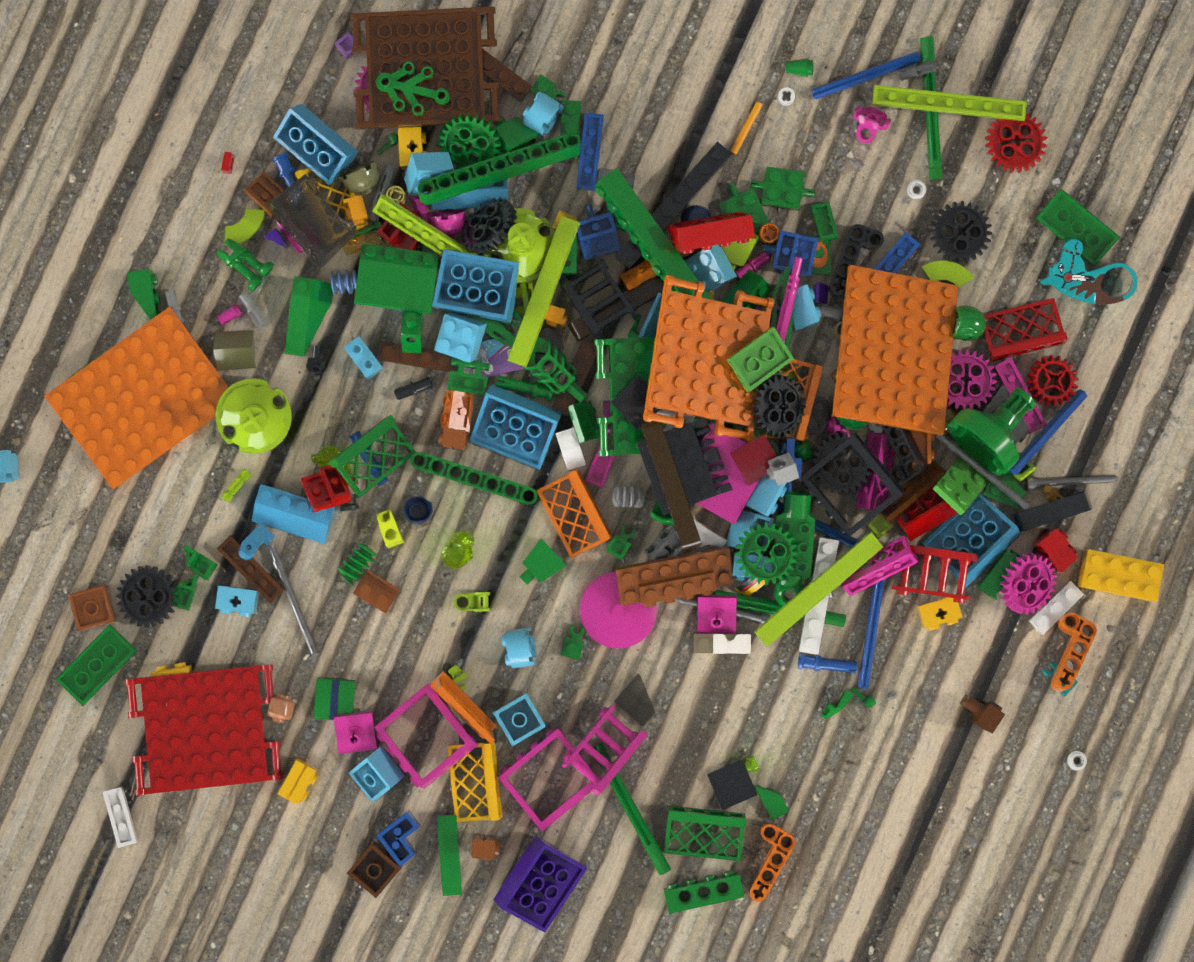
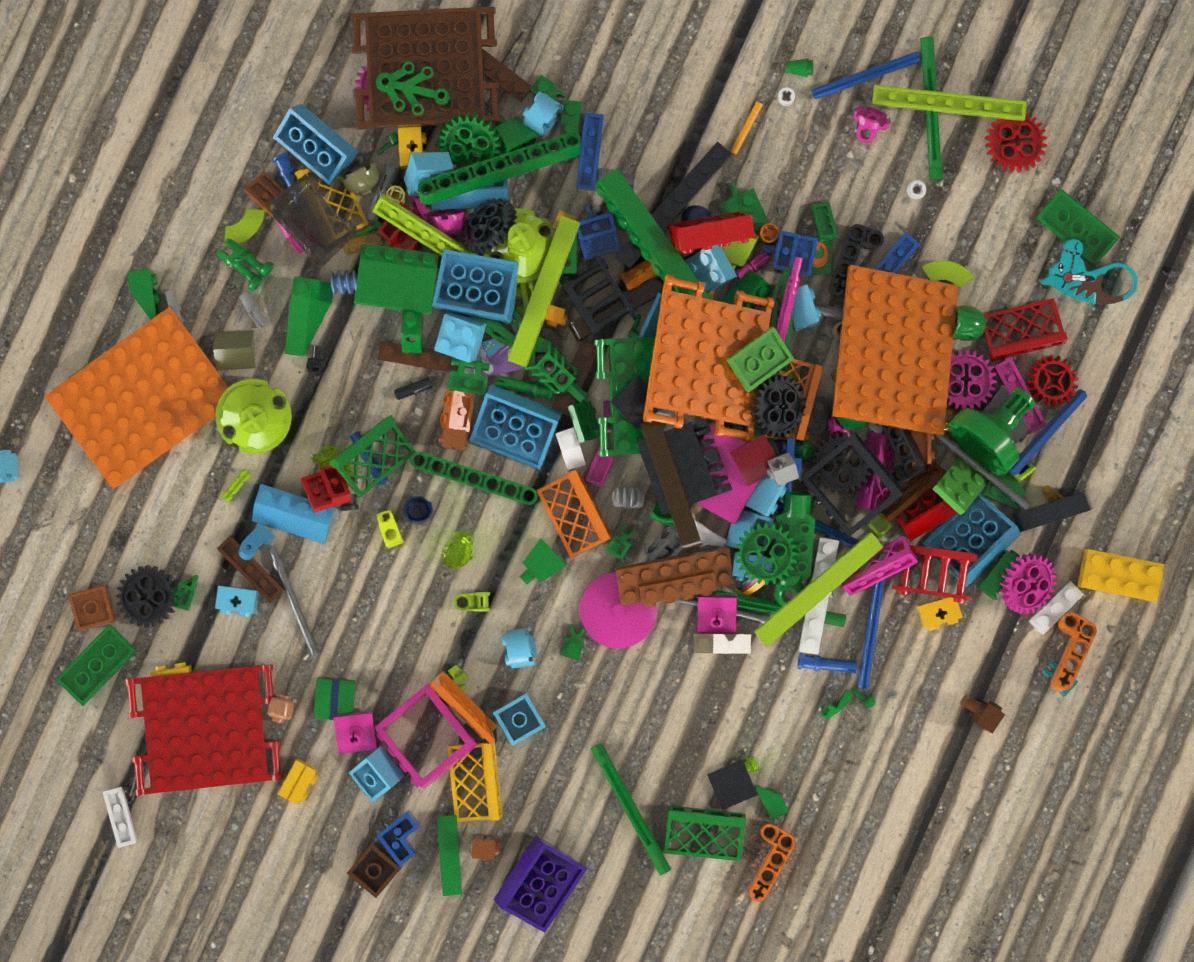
(199, 563): green slope -> none
(227, 164): red tile -> none
(229, 314): dark pink pin -> none
(276, 237): dark purple slope -> none
(345, 45): medium lavender tile -> none
(355, 210): light orange brick -> none
(357, 562): green piece -> none
(363, 357): medium azure brick -> none
(376, 591): dark orange plate -> none
(523, 758): dark pink window -> none
(623, 753): dark pink fence -> none
(636, 701): clear smoke wing -> none
(733, 892): green brick -> none
(782, 188): green plate -> none
(821, 293): dark purple slope -> none
(917, 70): dark grey axle -> none
(949, 219): black gear -> none
(1033, 483): flat silver piece -> none
(1056, 548): red brick -> none
(1083, 760): white plate -> none

